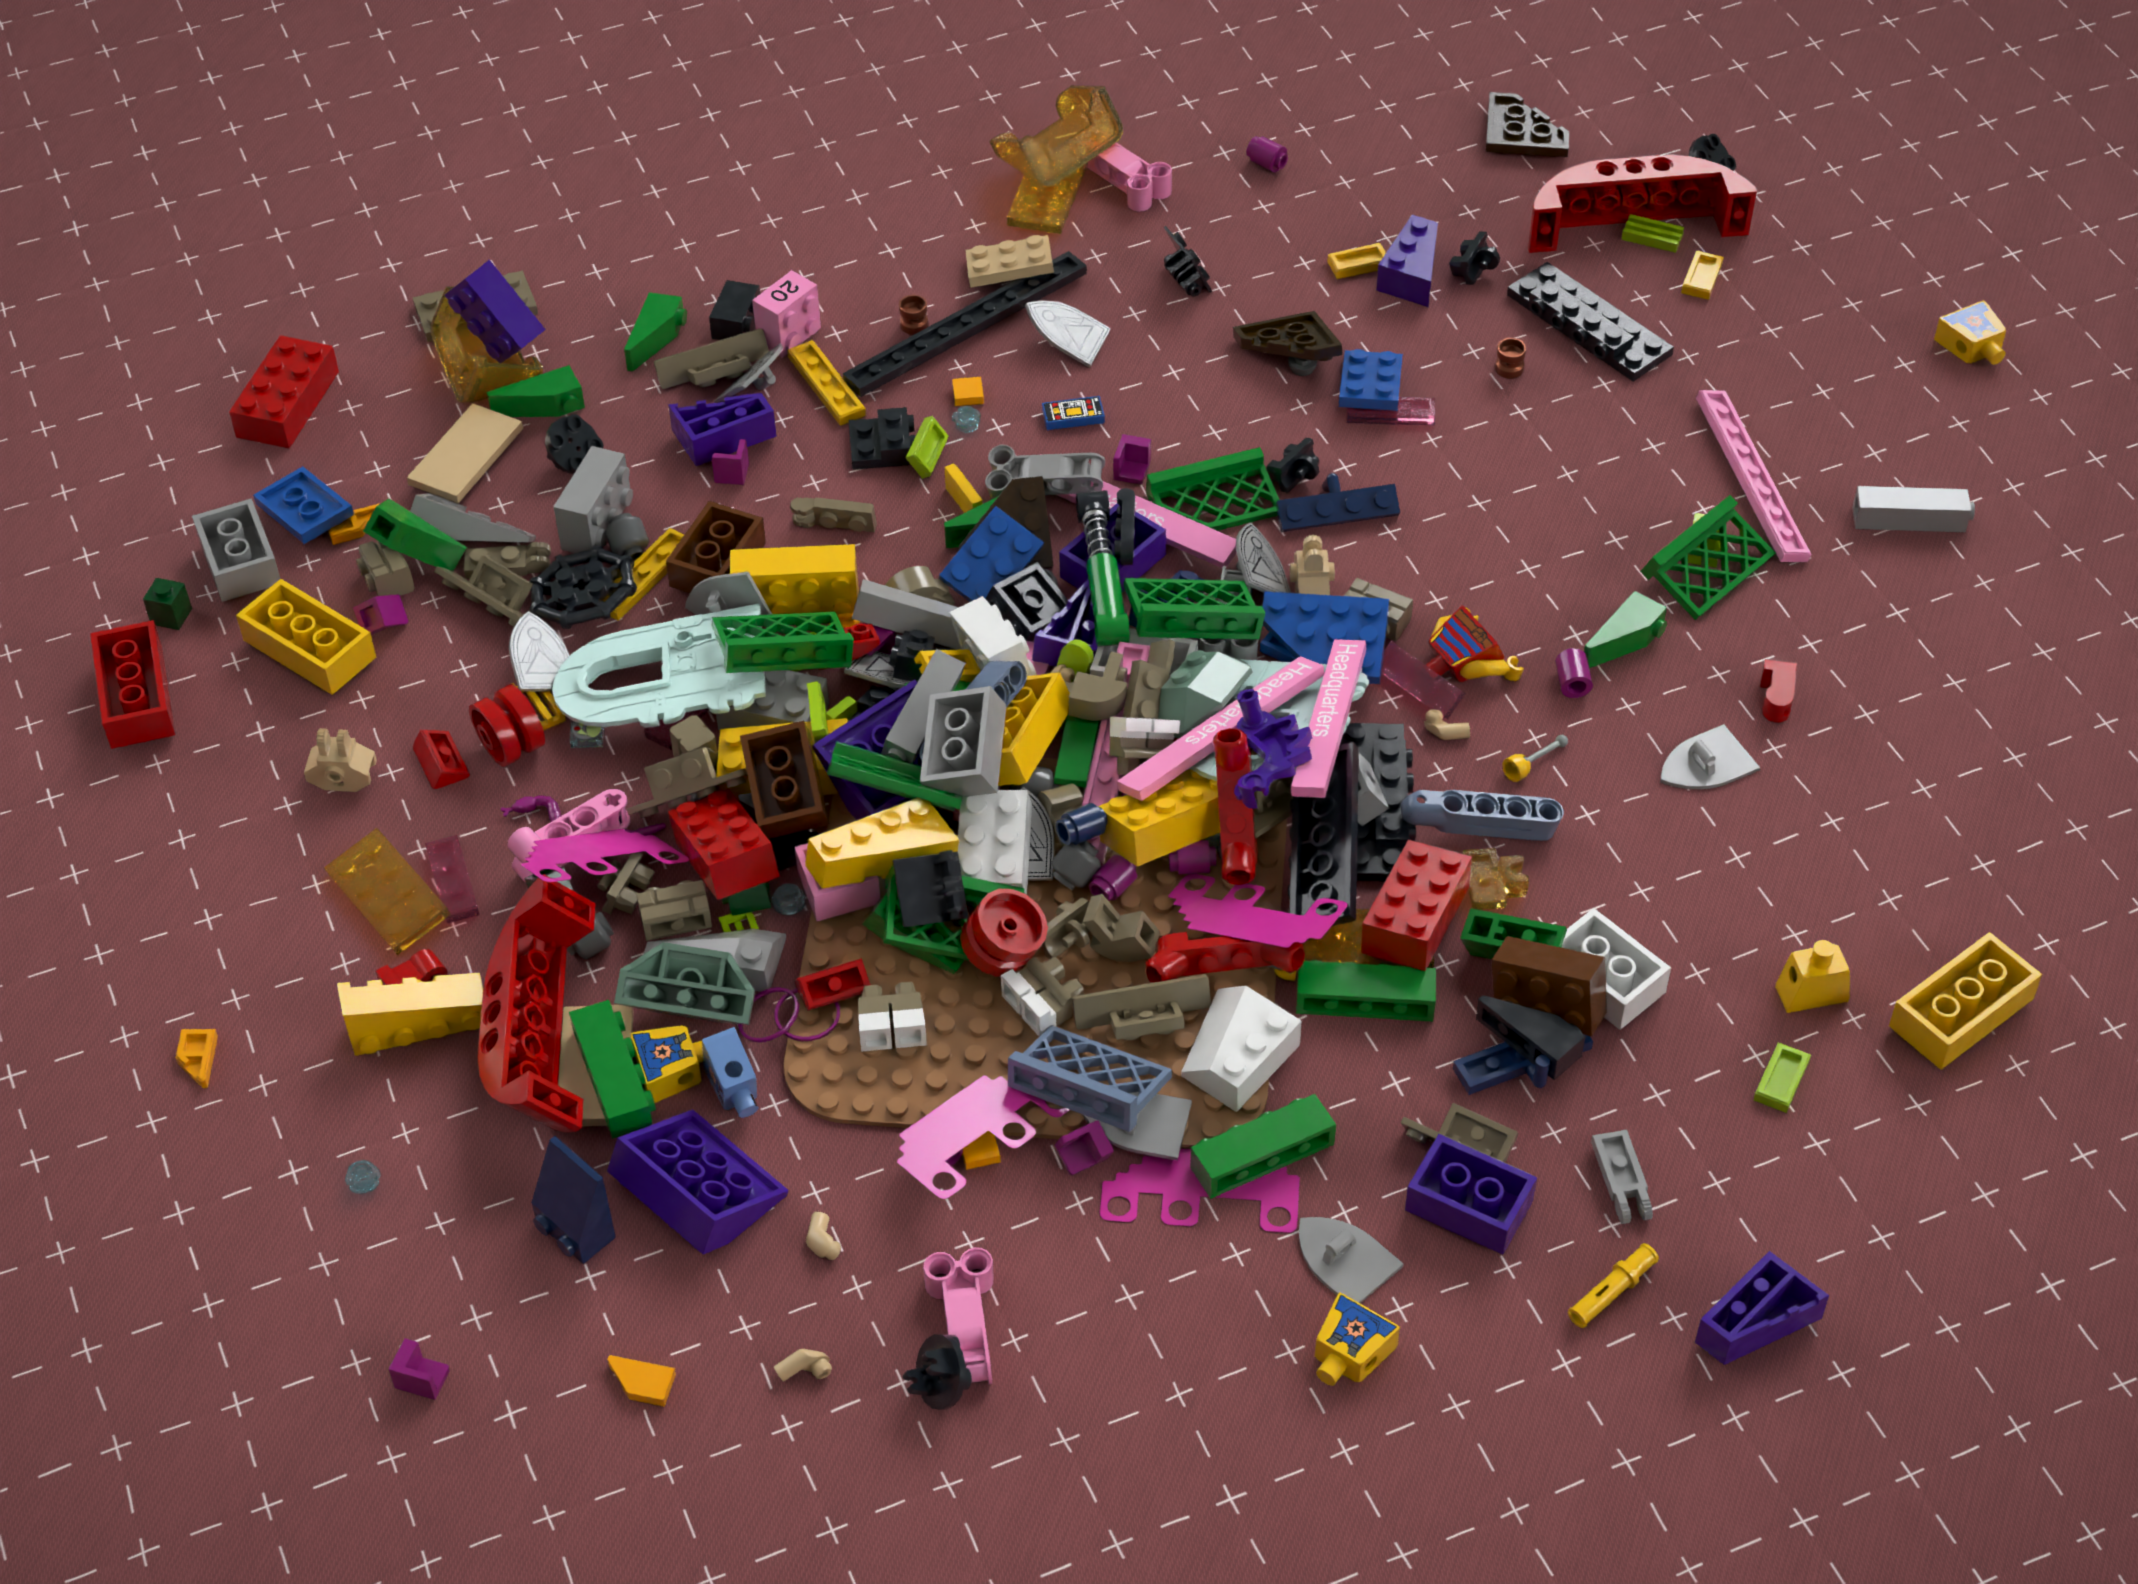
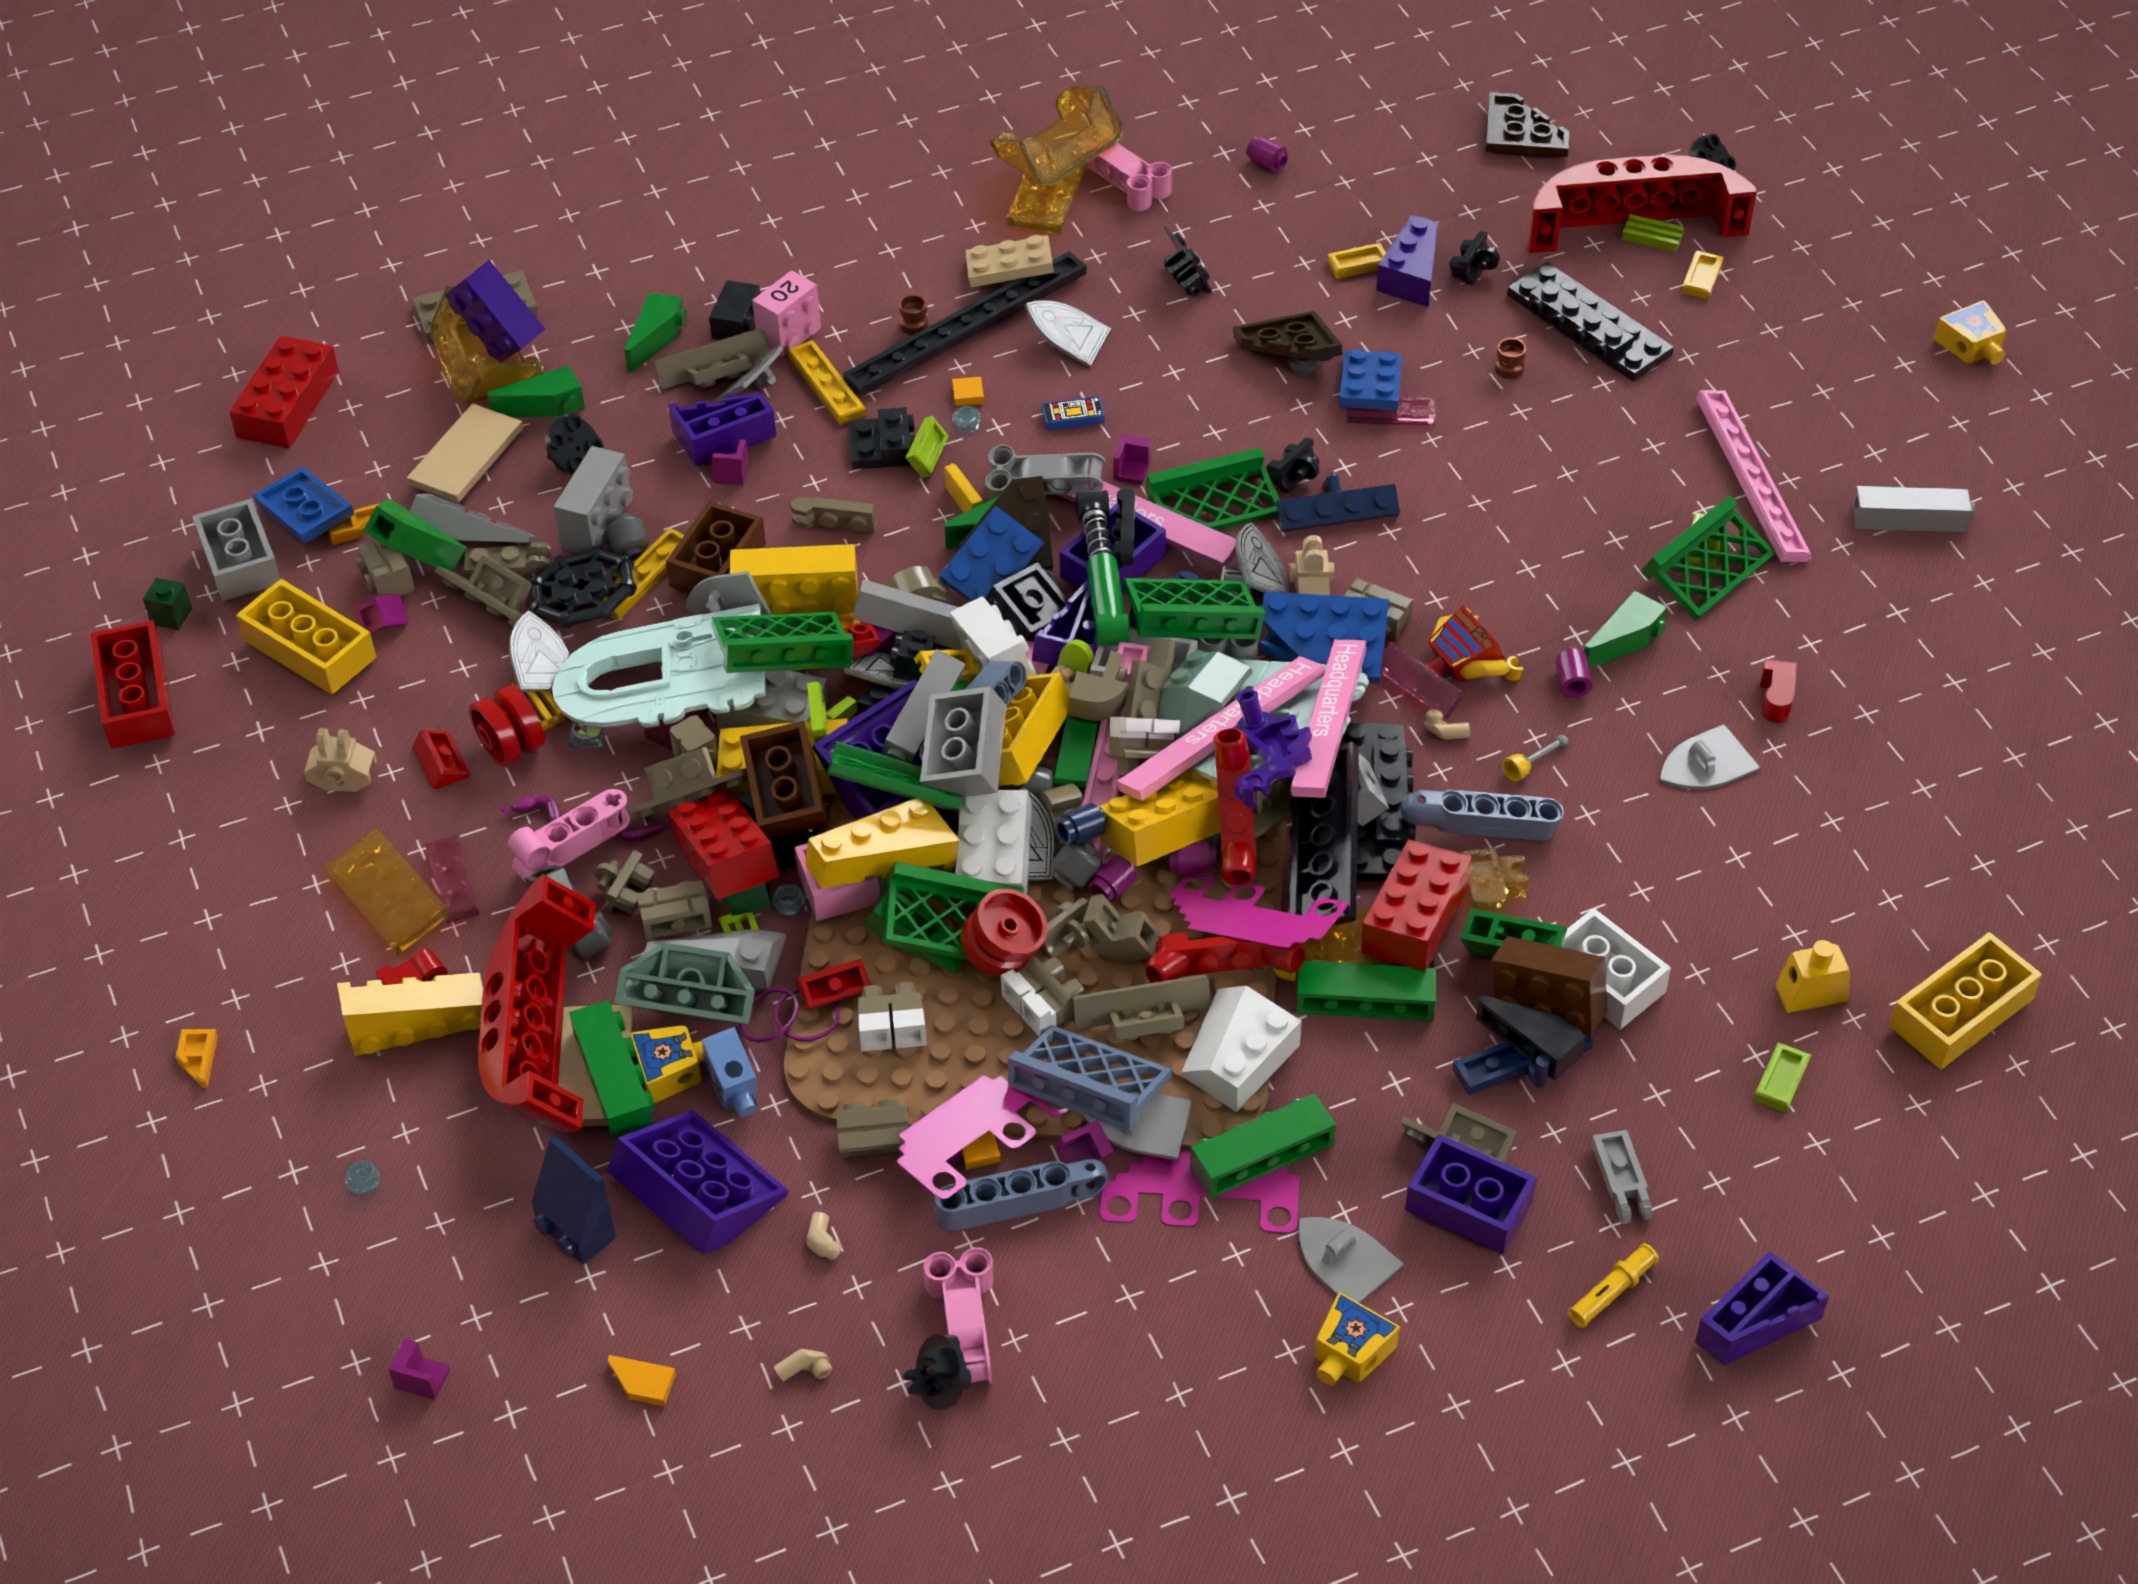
(591, 848): dark pink piece -> none
(871, 1129): none -> dark tan brick
(930, 889): black hinge -> none
(1008, 1204): none -> sand blue piece

